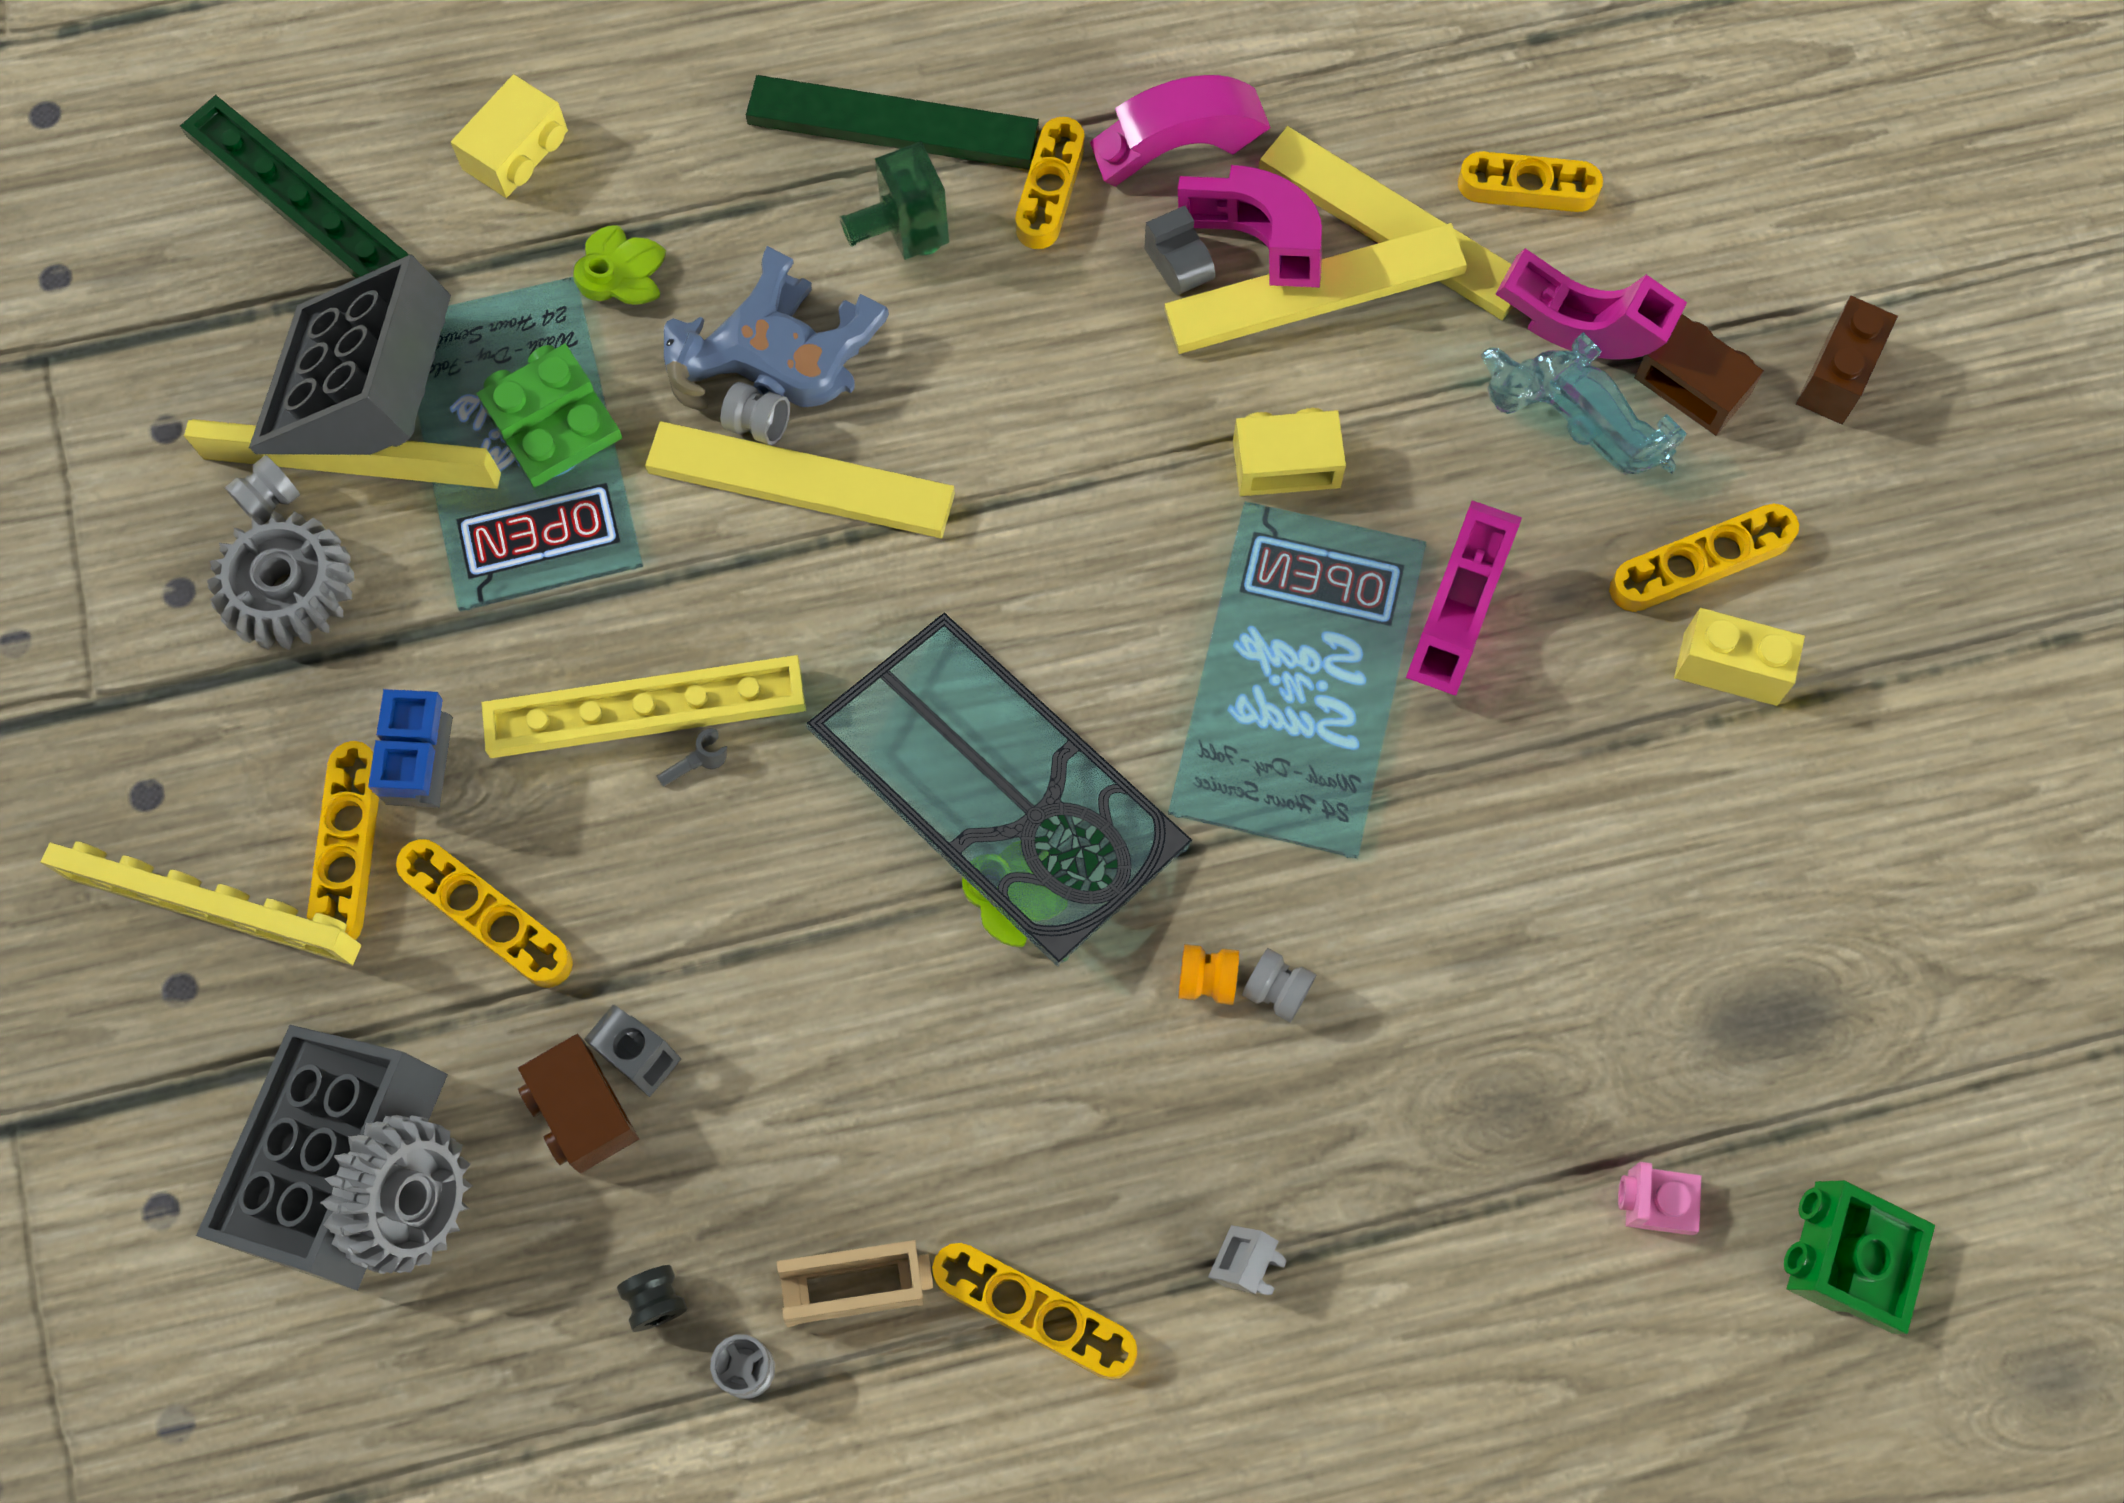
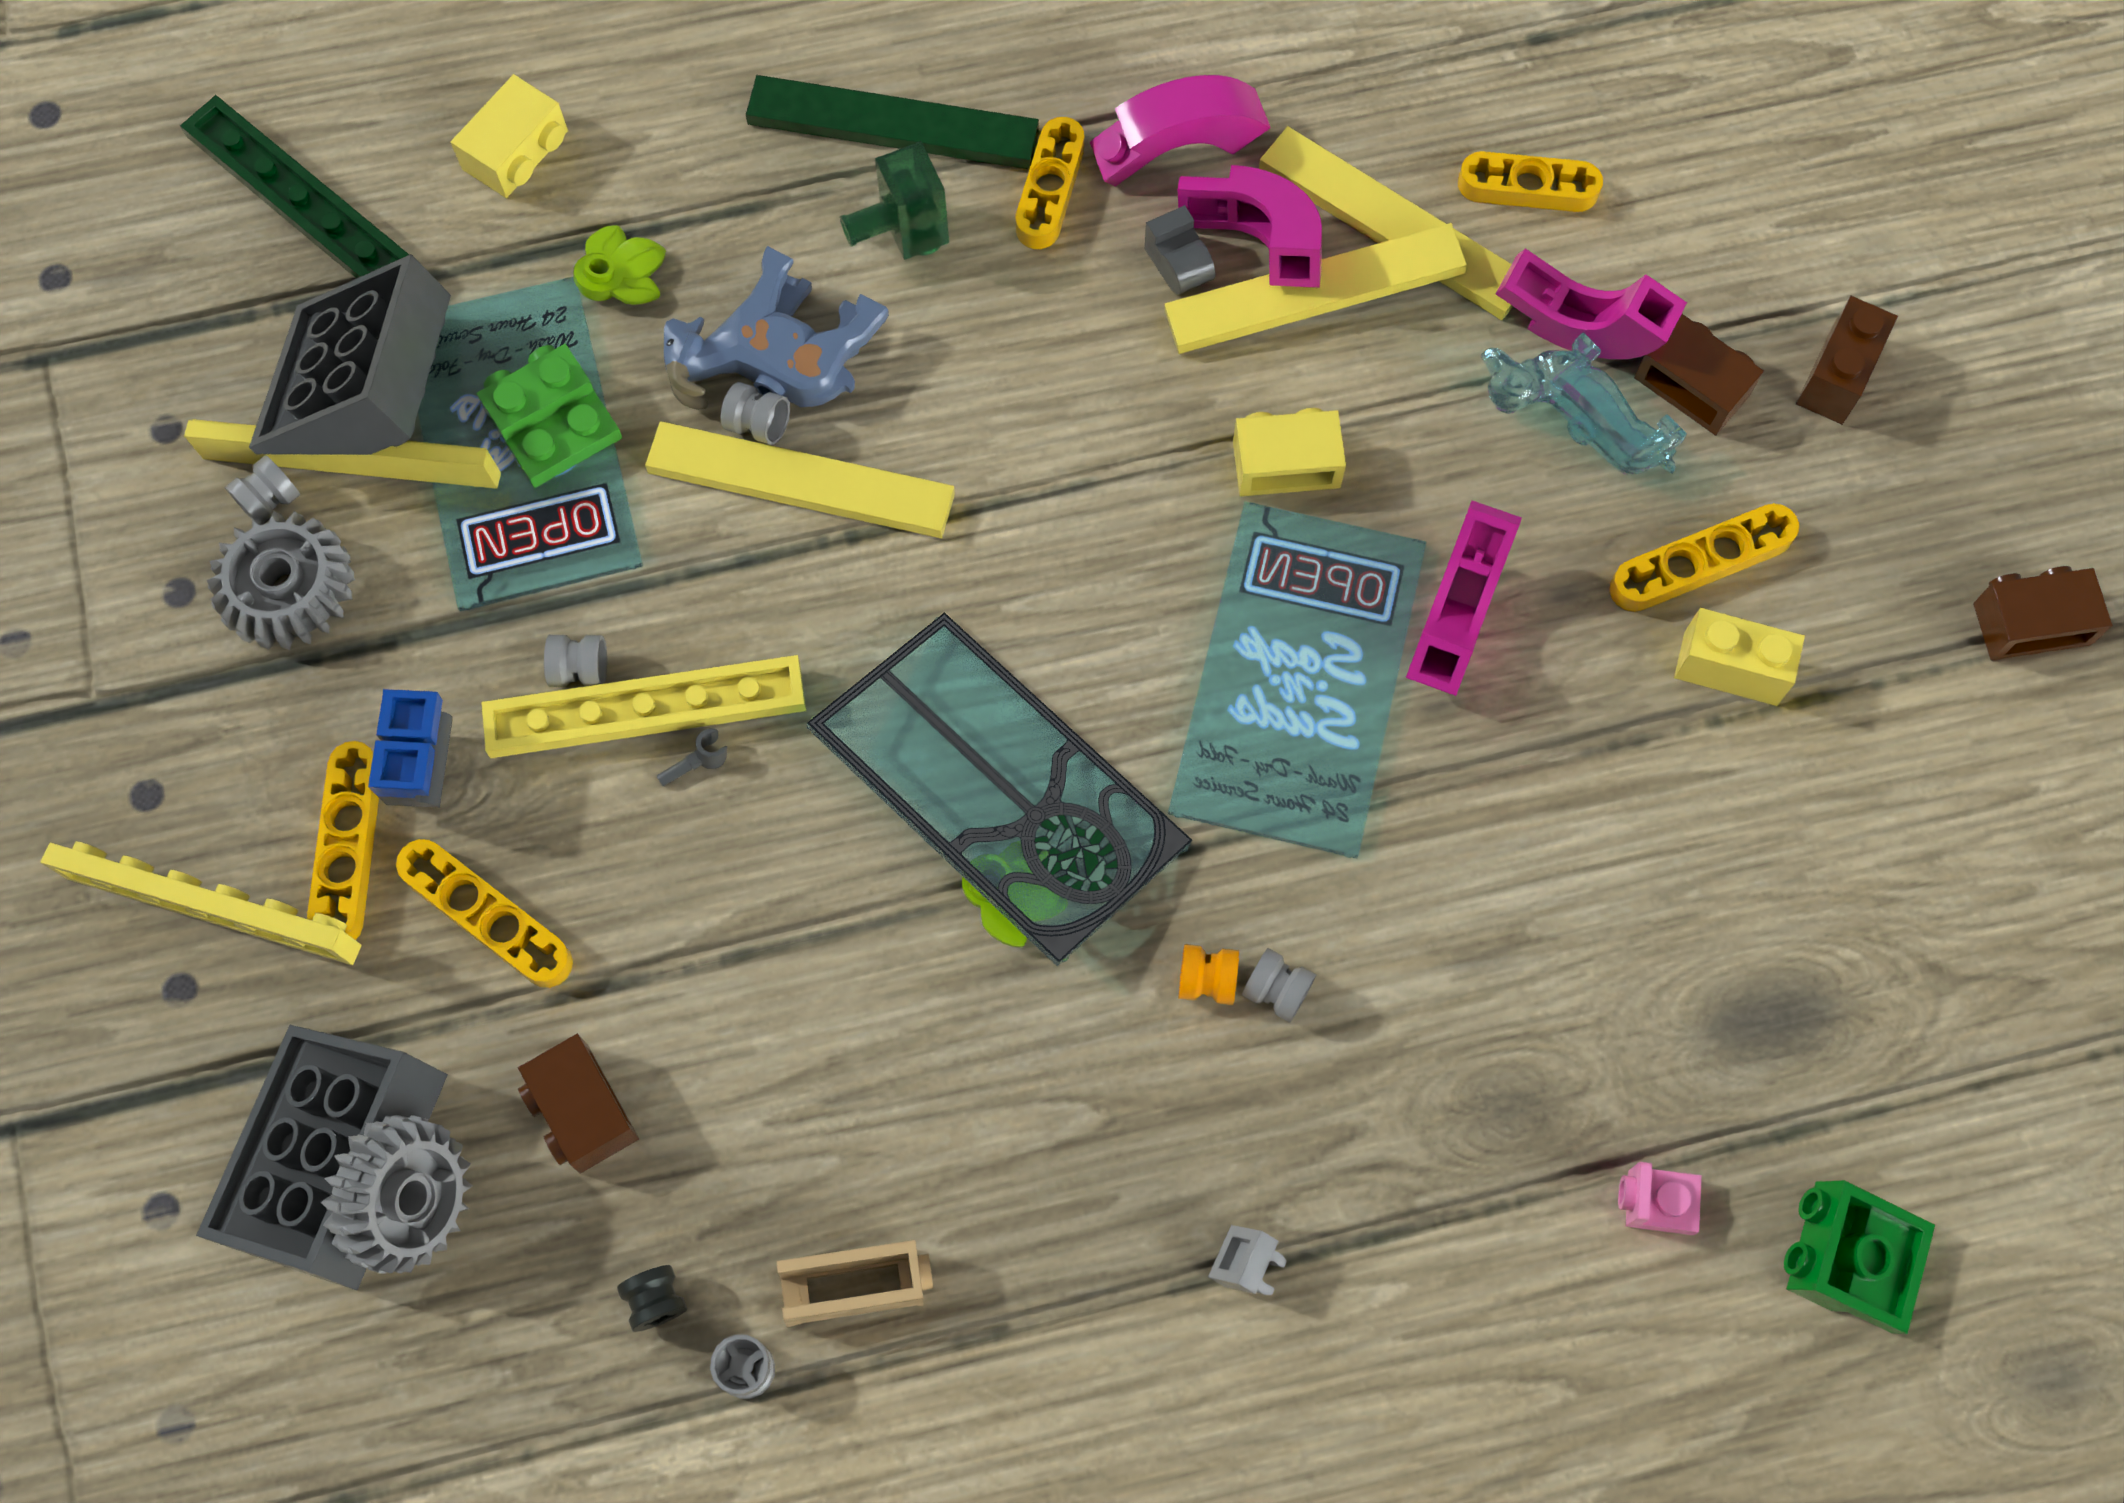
(573, 660): none -> light grey wheel
(633, 1049): dark grey leg -> none
(1038, 1304): yellow beam -> none
(2042, 612): none -> reddish brown brick

